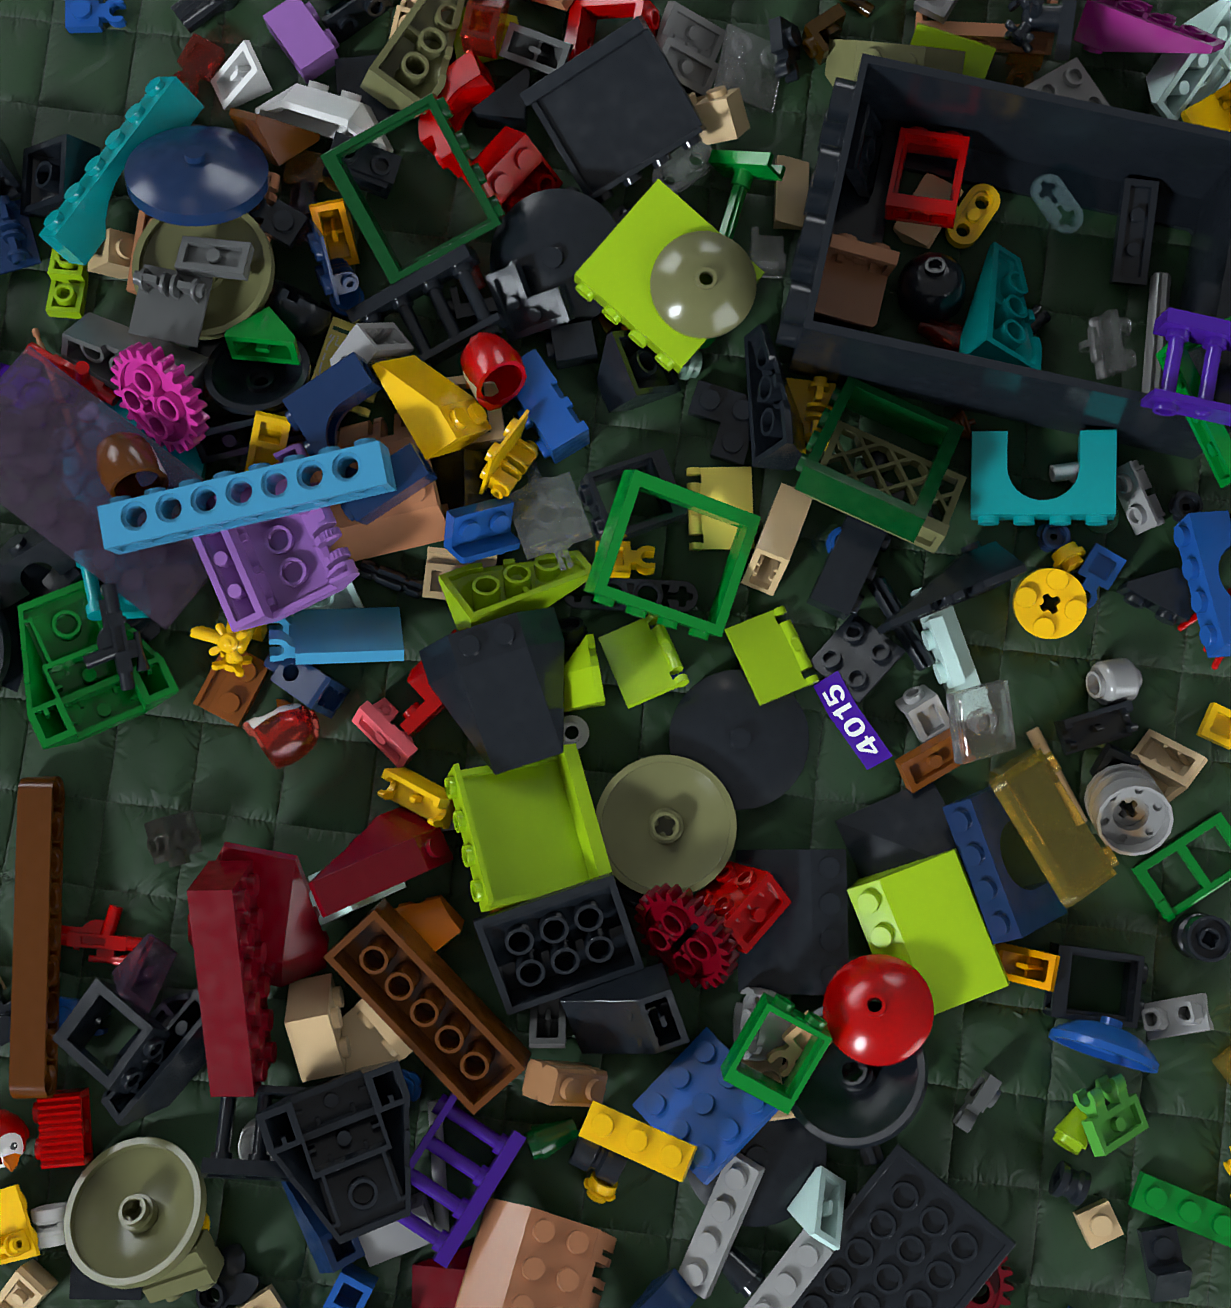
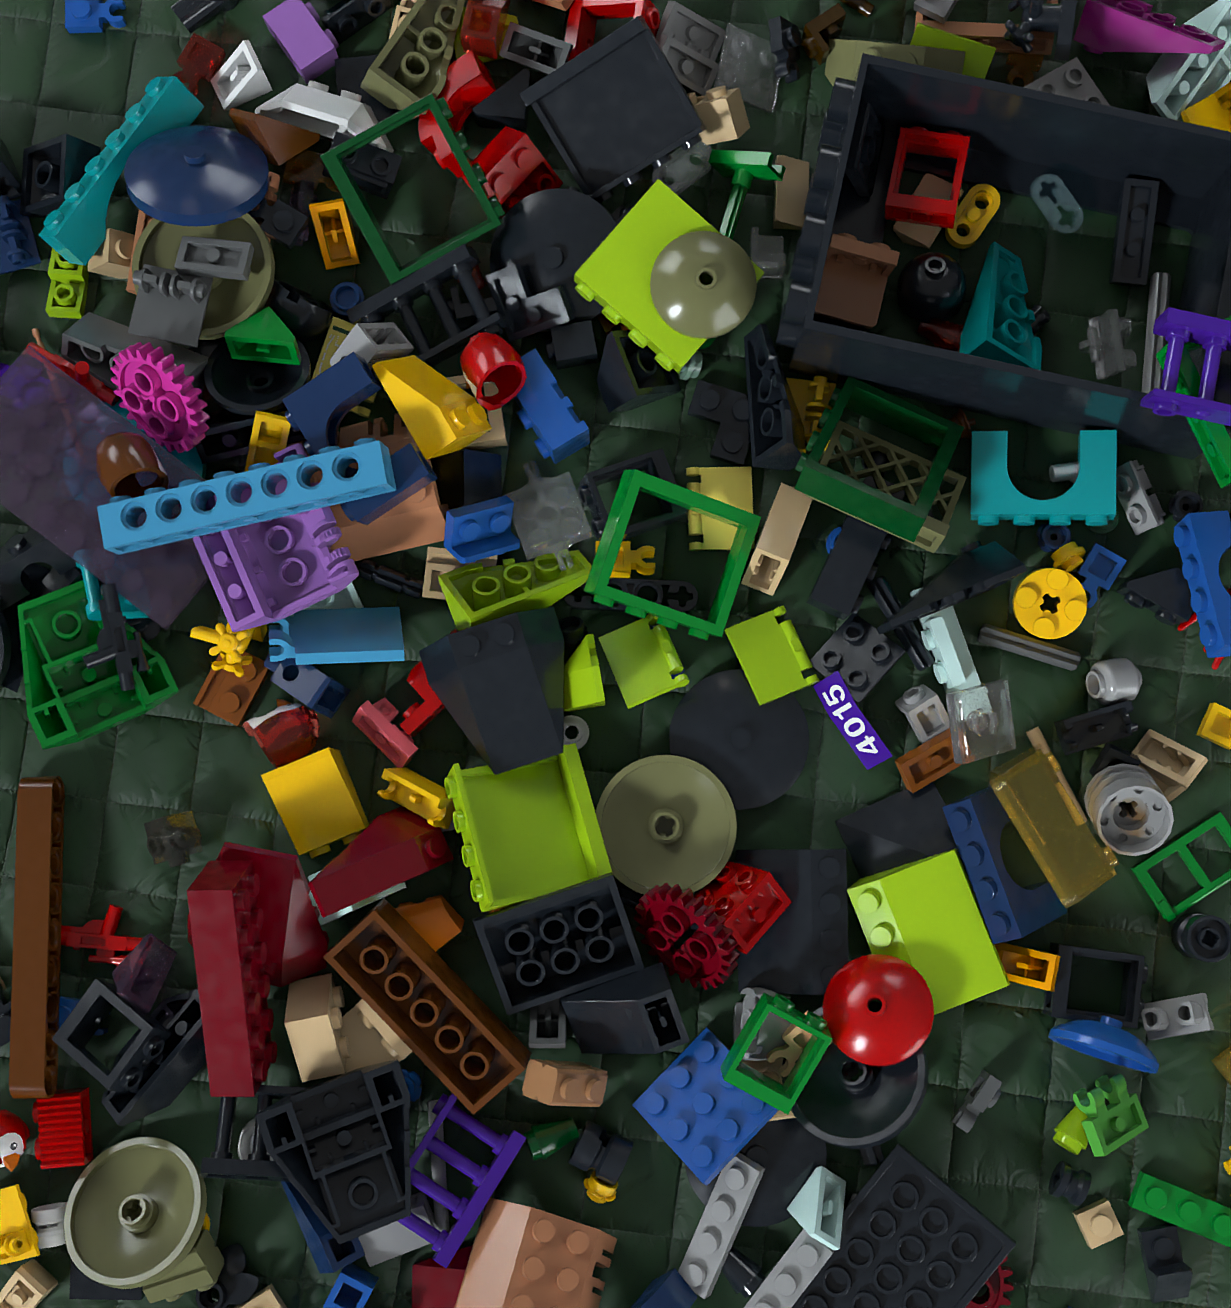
(317, 801): none -> yellow slope
(332, 274): dark blue hinge -> none
(508, 459): yellow hinge -> none
(638, 1141): yellow arch -> none
(1029, 647): none -> dark grey axle

